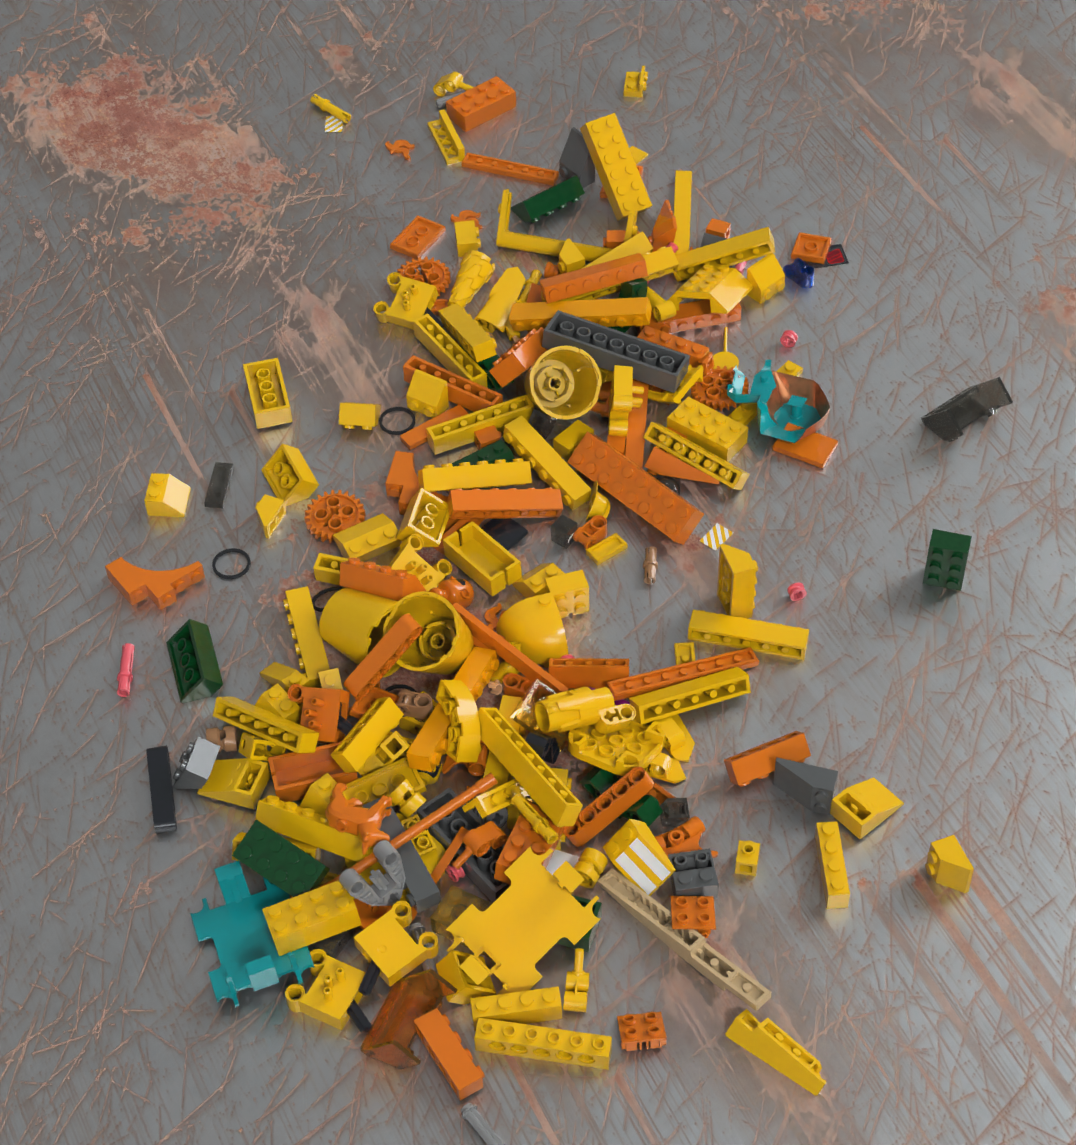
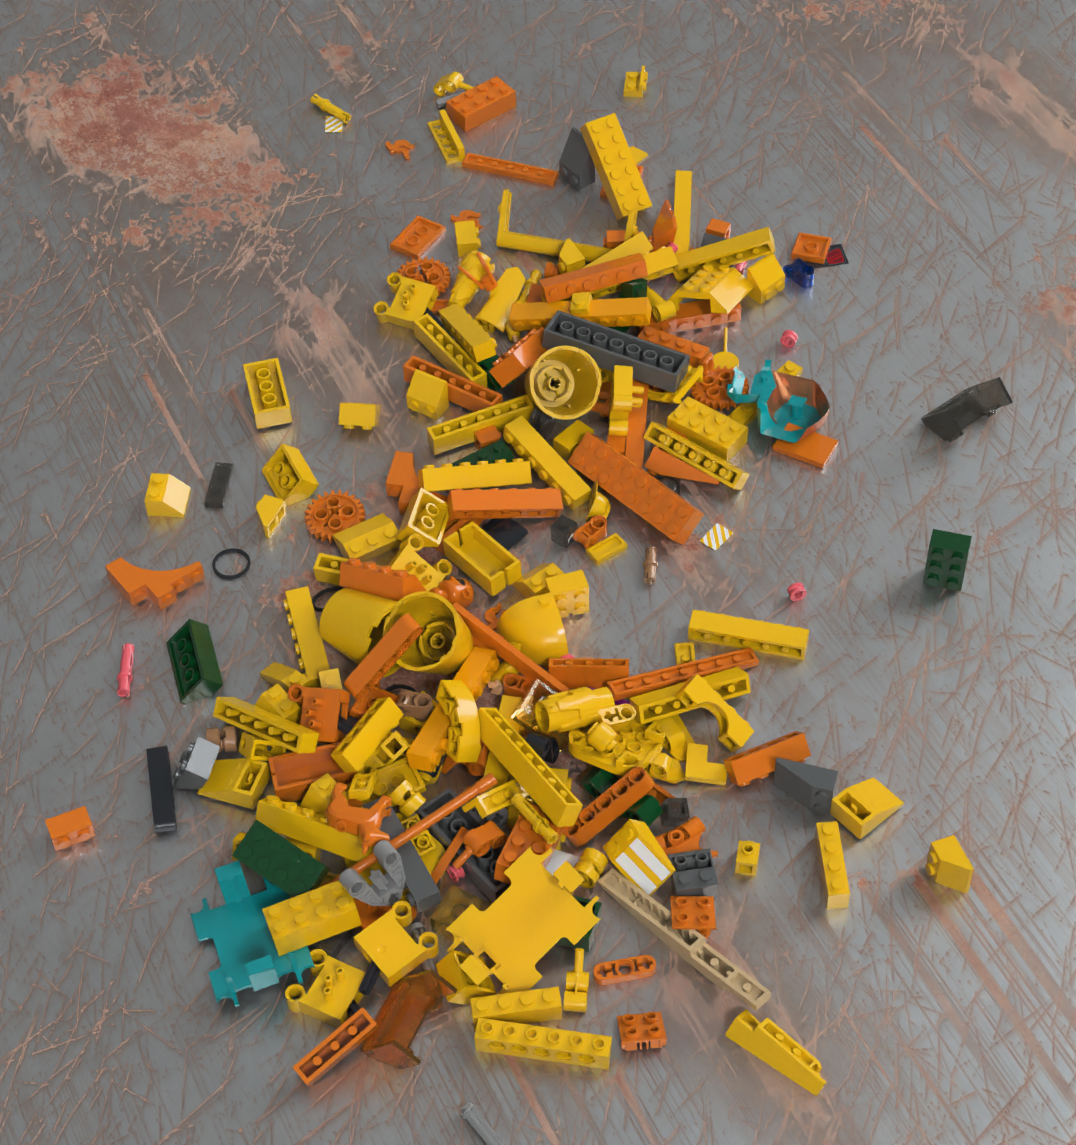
(70, 828): none -> orange brick
(335, 1047): none -> orange brick
(363, 785): none -> yellow hinge
(396, 409): black piece -> none
(418, 435): orange tile -> none
(449, 1053): orange brick -> none
(487, 280): none -> orange plant
(549, 199): dark green slope -> none
(580, 303): none -> yellow bracket
(602, 737): none -> yellow head
(619, 977): none -> orange beam
(699, 770): none -> yellow tile
(732, 728): none -> yellow arch
(736, 581): yellow slope -> none

